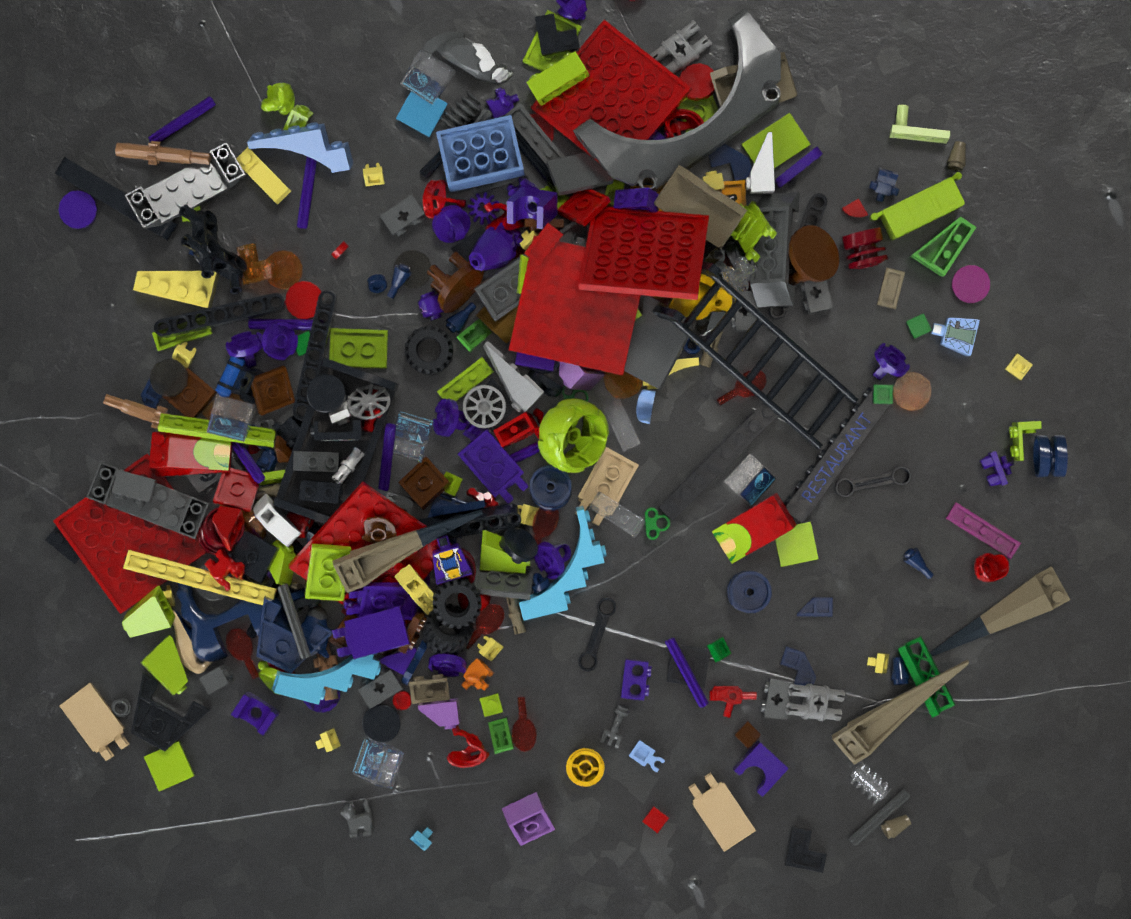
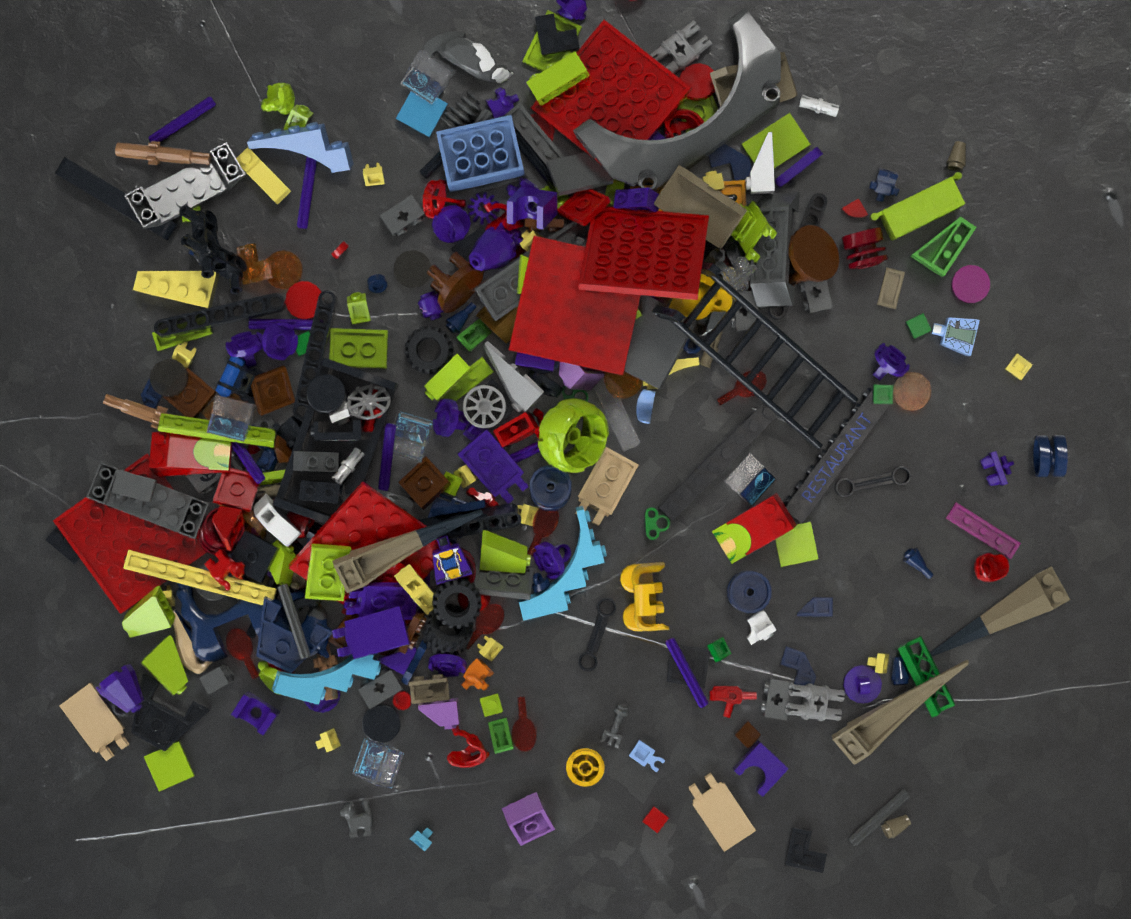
(78, 209): dark purple tile -> none
(122, 689): none -> dark purple cone
(358, 308): none -> lime bracket
(378, 529): reddish brown animal -> none
(400, 275): dark blue cone -> none
(447, 378): none -> lime slope
(467, 476): none -> light yellow tile
(515, 615): dark tan pin -> none
(519, 545): black tile -> none
(543, 243): red tile -> none
(617, 514): clear tile -> none
(630, 679): dark purple brick -> none
(642, 613): none -> yellow piece
(760, 627): none -> white brick
(819, 105): none -> white pin
(862, 684): none -> dark purple tile
(869, 782): clear piece -> none
(902, 131): yellowish green piece -> none
(1016, 431): lime bracket -> none

